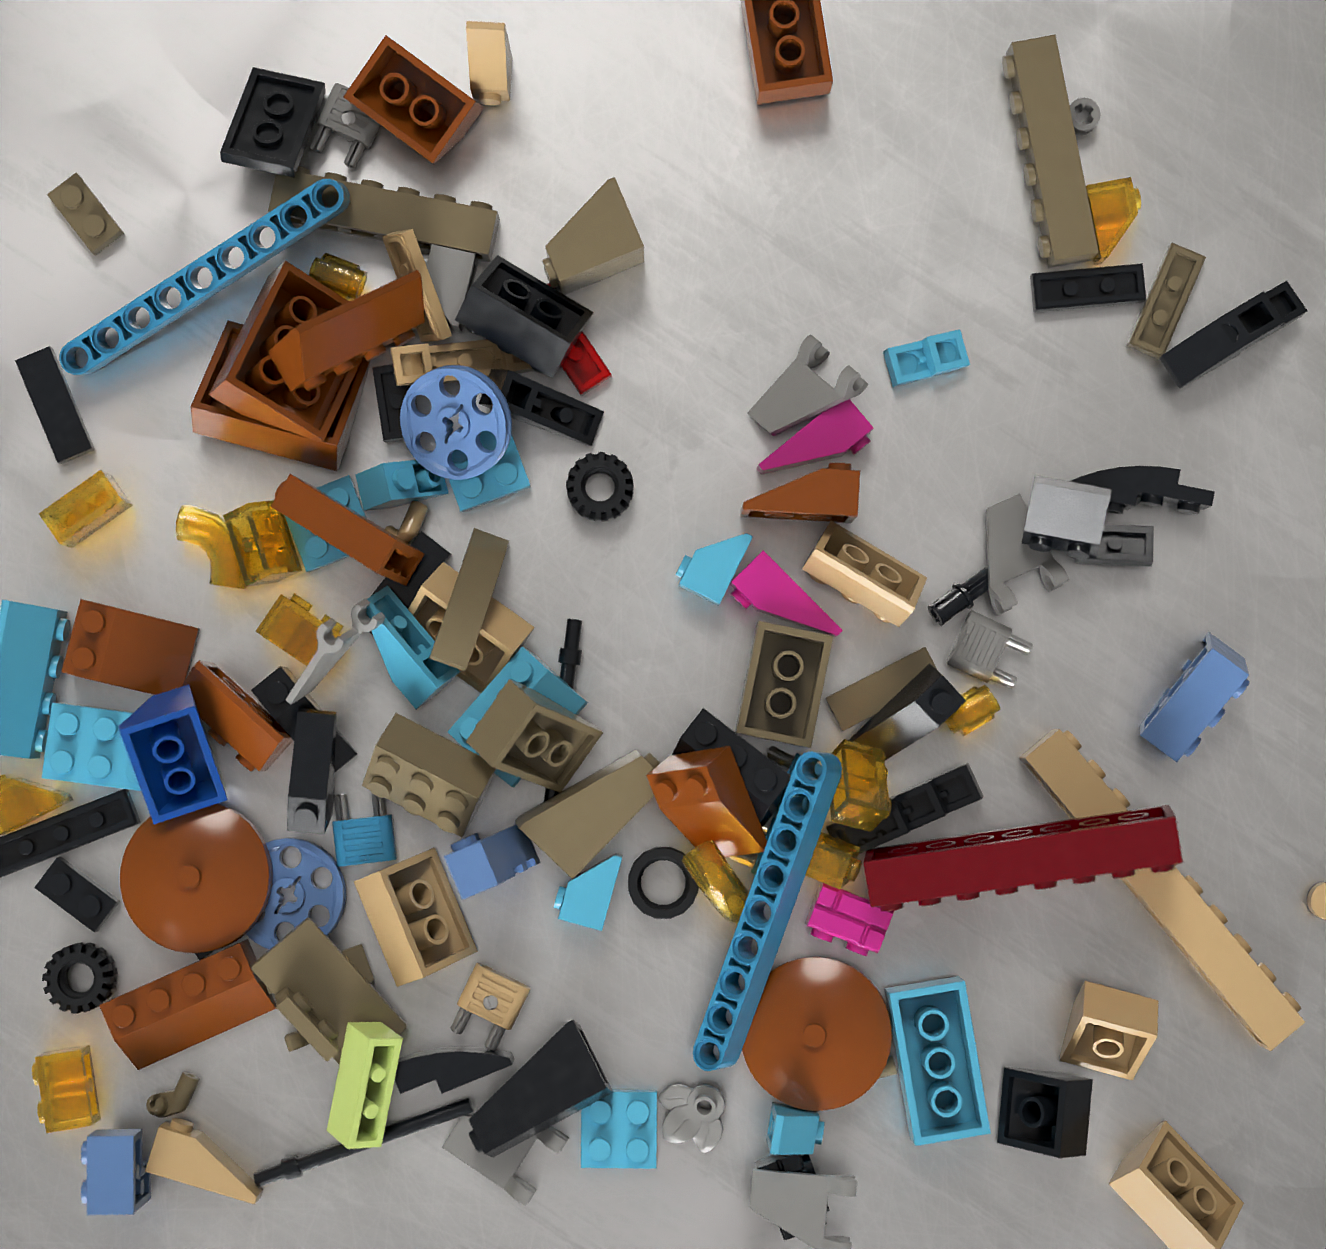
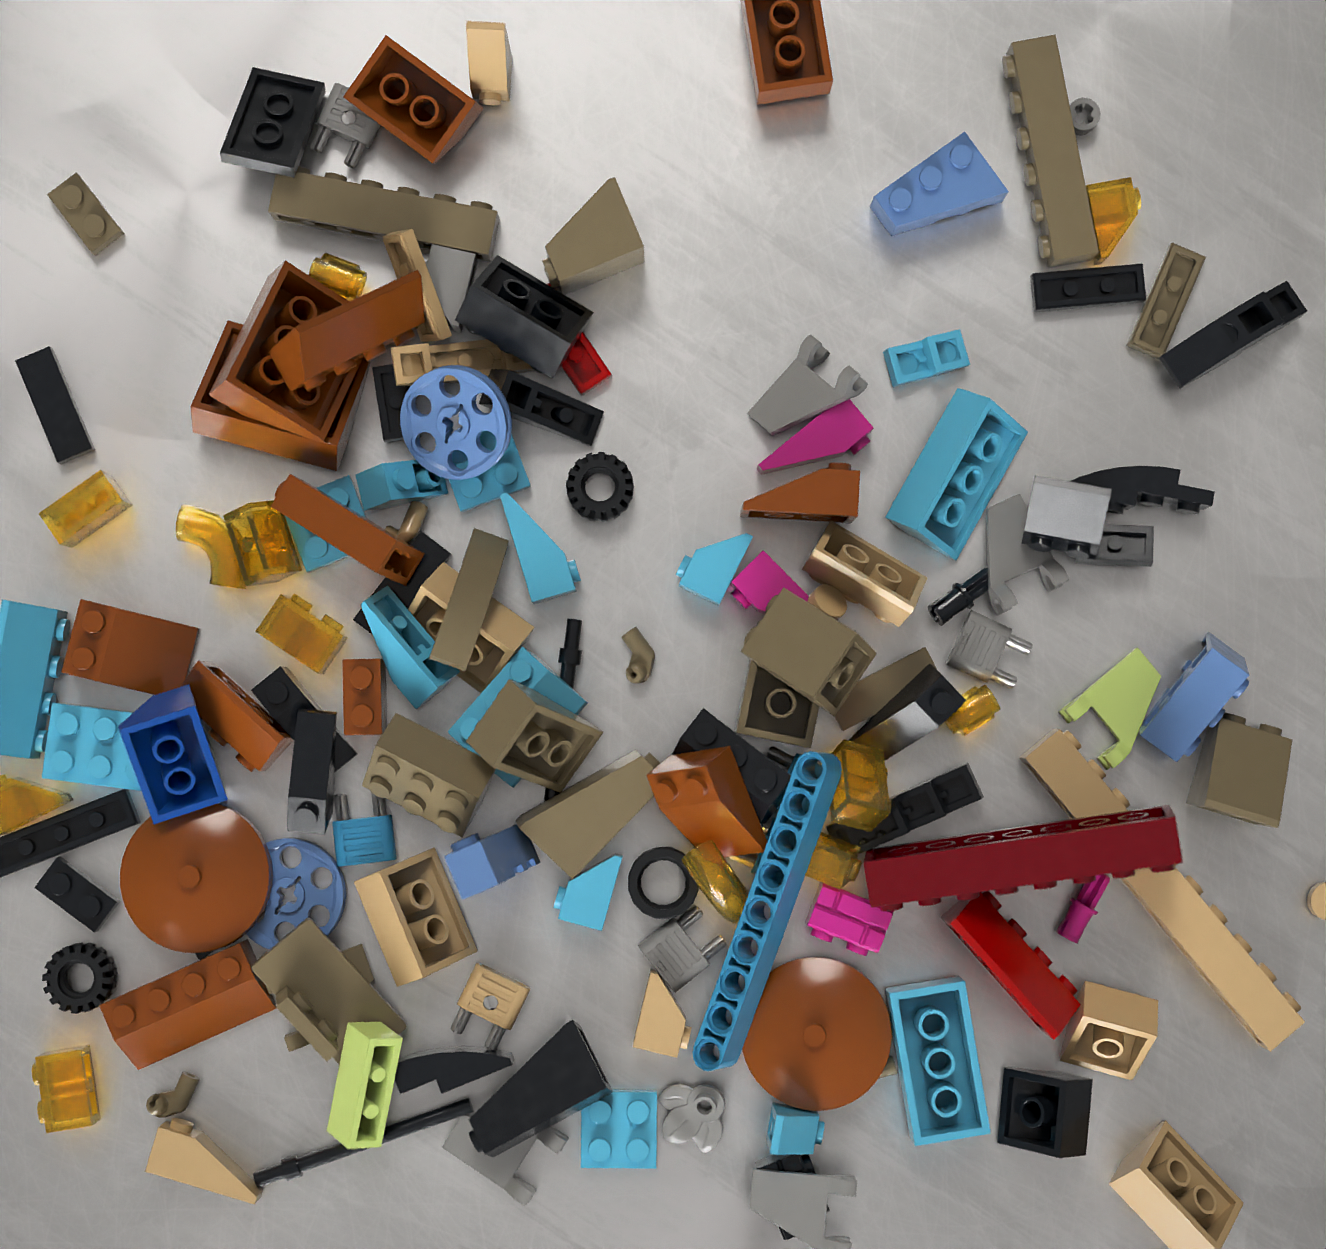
(114, 1172): medium blue brick -> none
(187, 282): dark azure beam -> none
(332, 649): light grey flag -> none
(364, 696): none -> dark orange brick
(542, 561): none -> medium azure slope
(641, 659): none -> dark tan arm
(661, 1020): none -> tan slope
(676, 954): none -> light grey piece
(808, 650): none -> dark tan slope
(828, 600): none -> tan tile
(938, 188): none -> medium blue wedge
(957, 473): none -> medium azure slope
(1013, 963): none -> red slope
(1082, 909): none -> dark pink axle
(1120, 702): none -> yellowish green flag
(1242, 771): none -> dark tan slope

